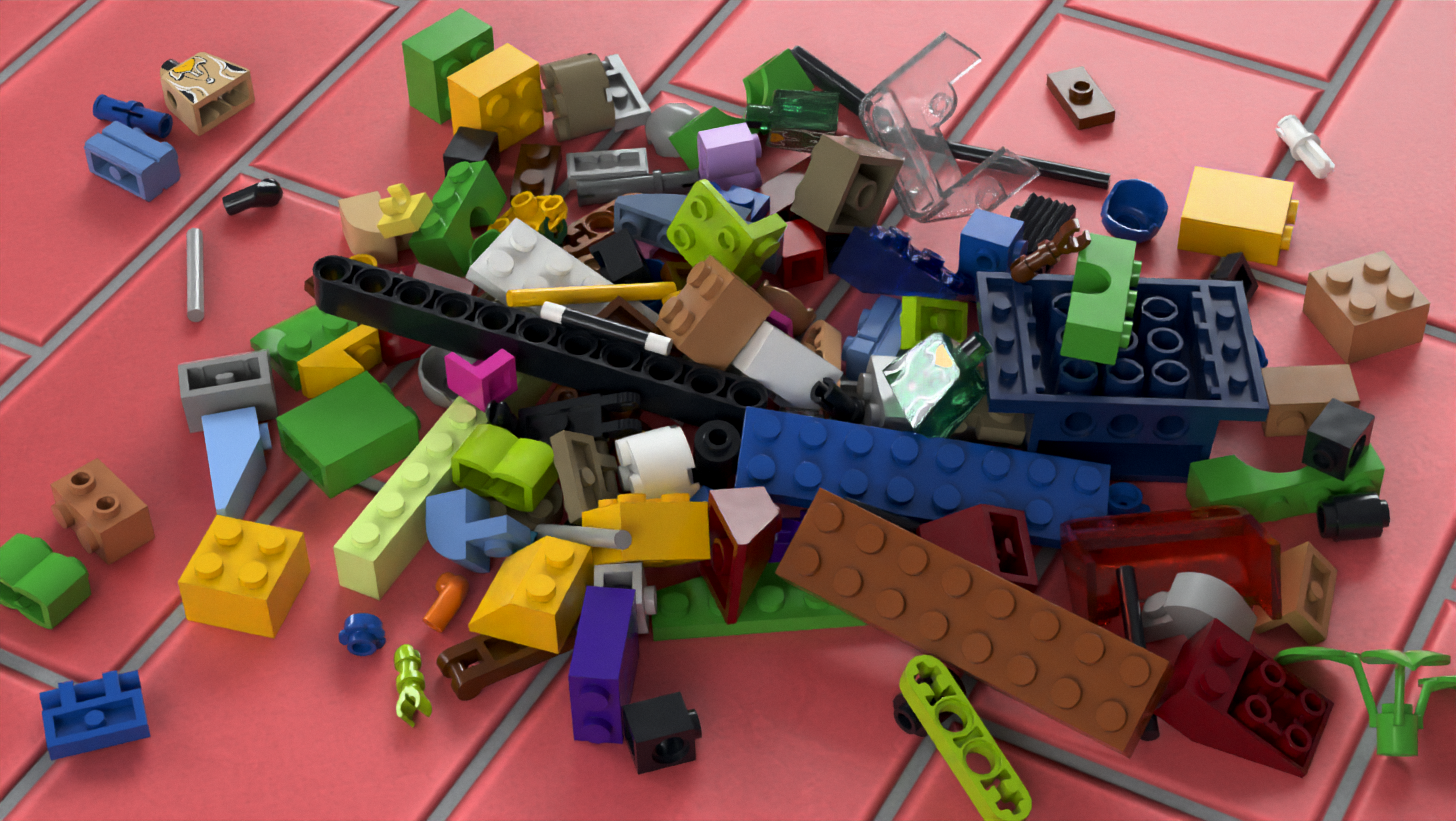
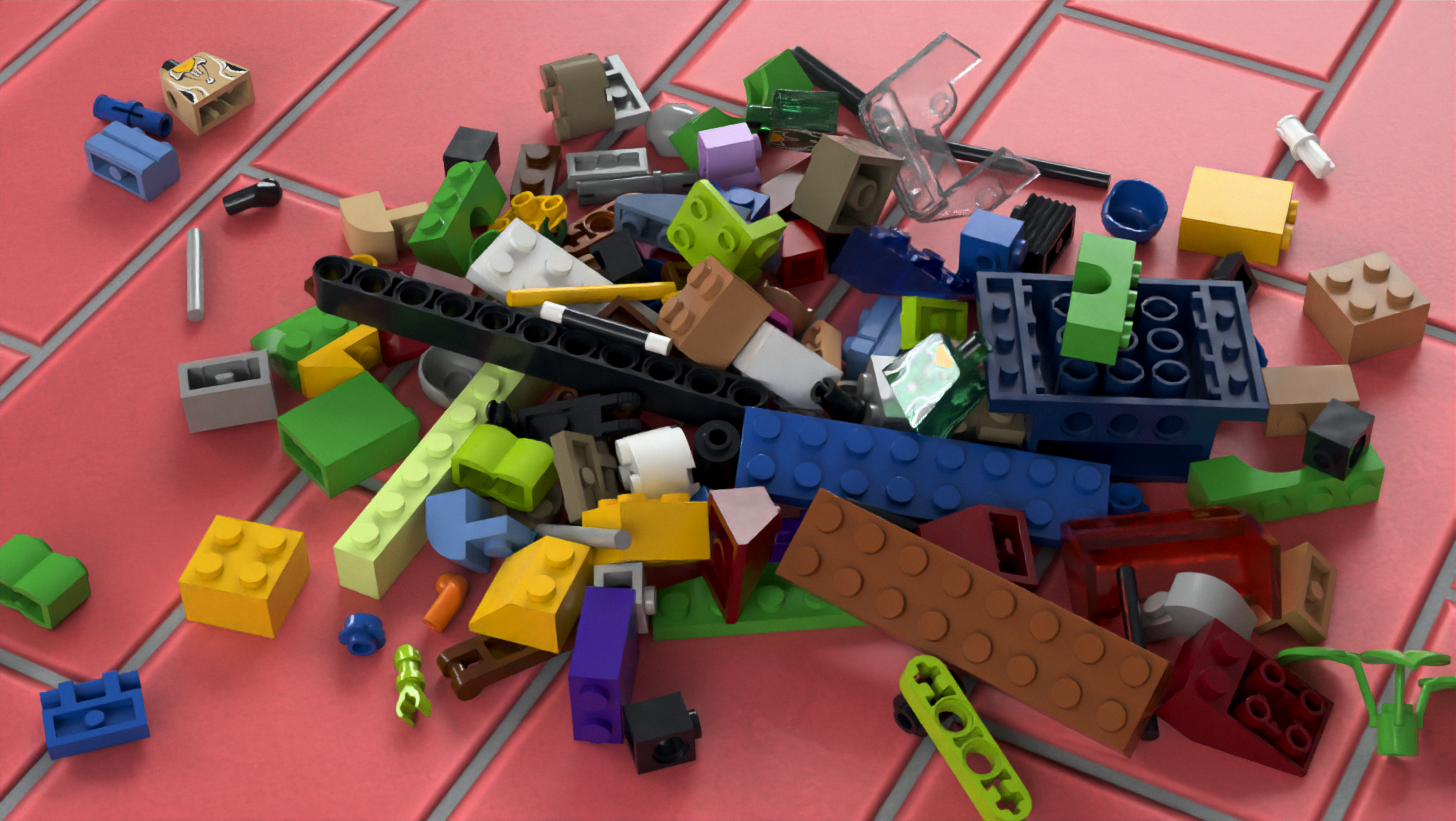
(101, 511): nougat brick -> none
(235, 458): light blue slope -> none
(403, 212): light yellow tile -> none
(440, 53): bright green brick -> none
(483, 379): dark pink panel -> none
(498, 95): yellow brick -> none
(1049, 252): reddish brown piece -> none
(1080, 98): plate -> none
(1352, 516): black brick -> none

